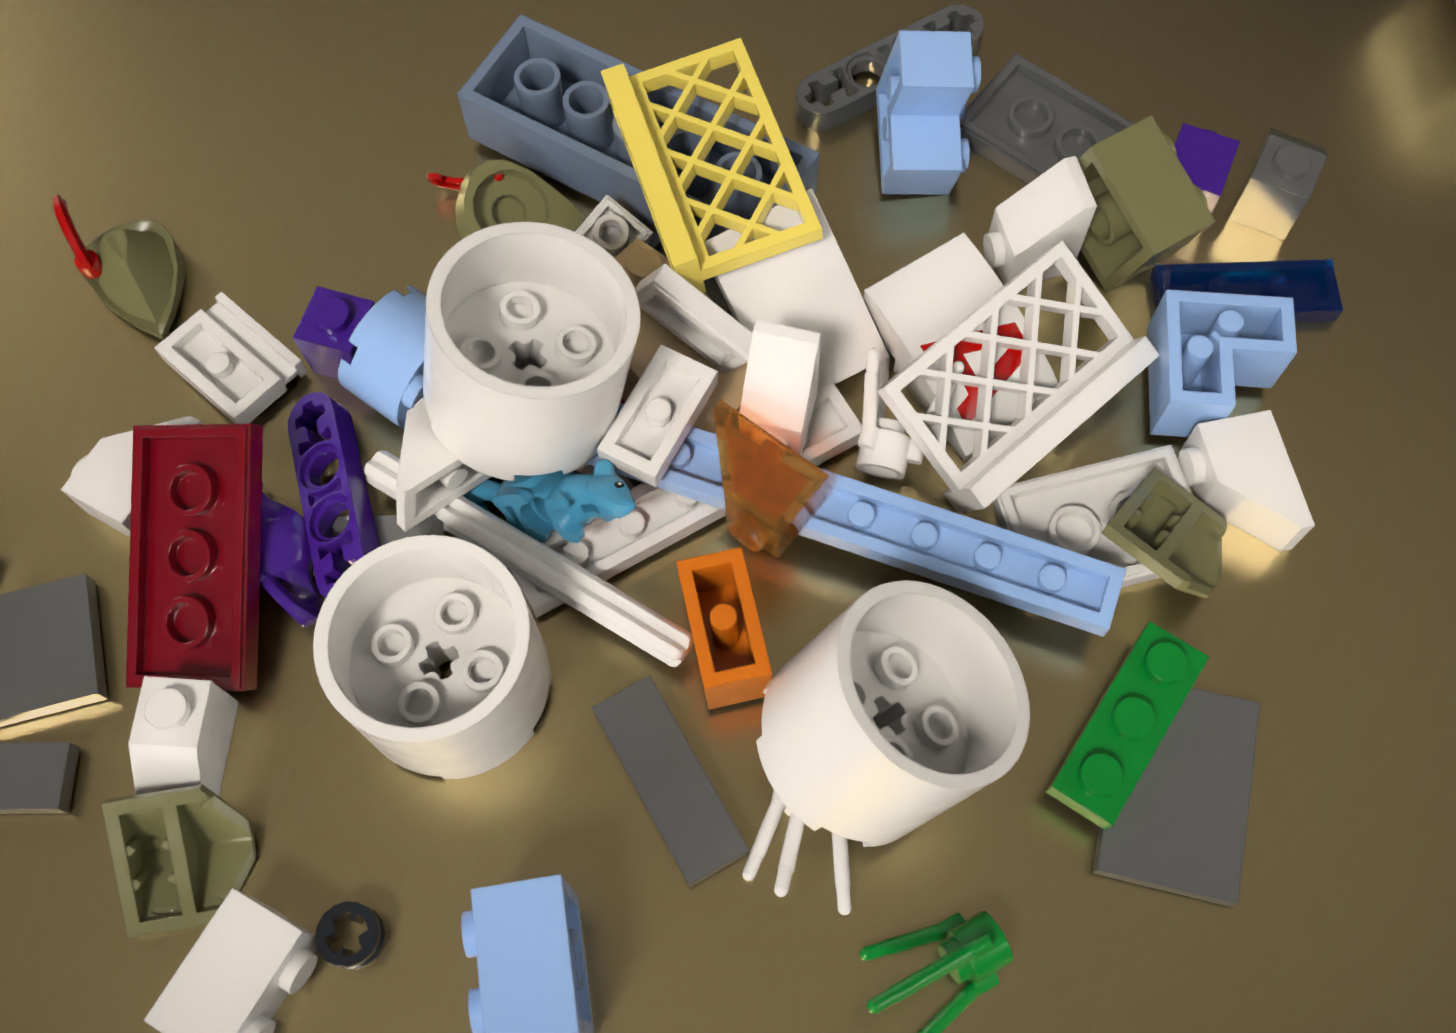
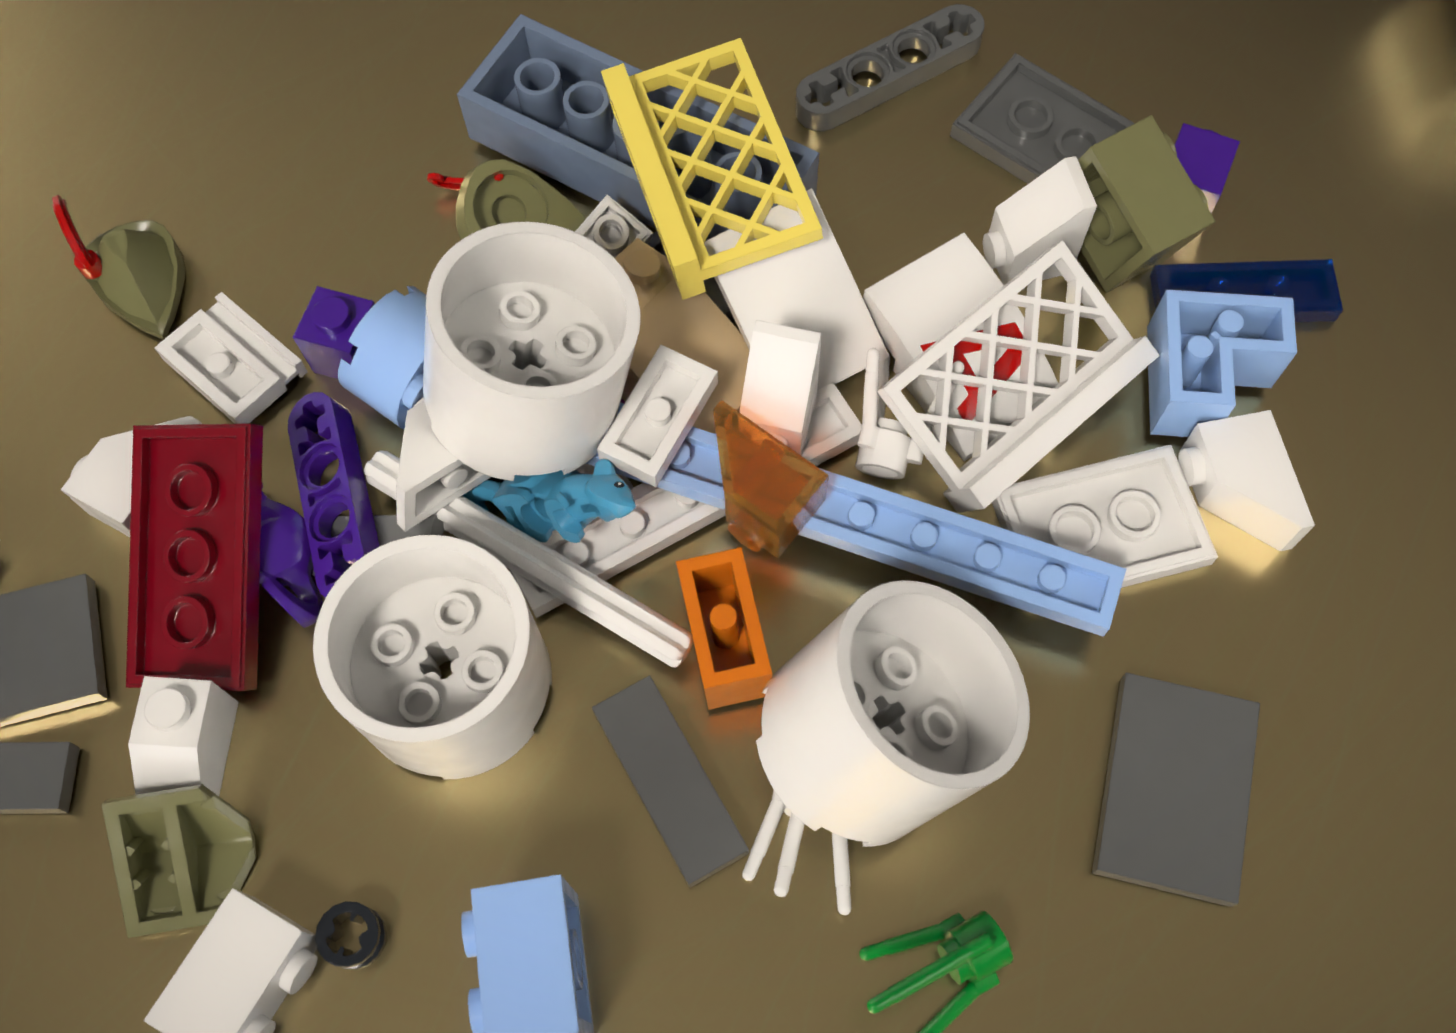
(694, 318): white tile -> none
(921, 111): light blue brick -> none
(1127, 725): green plate -> none
(1171, 534): olive slope -> none
(1279, 184): dark grey slope -> none

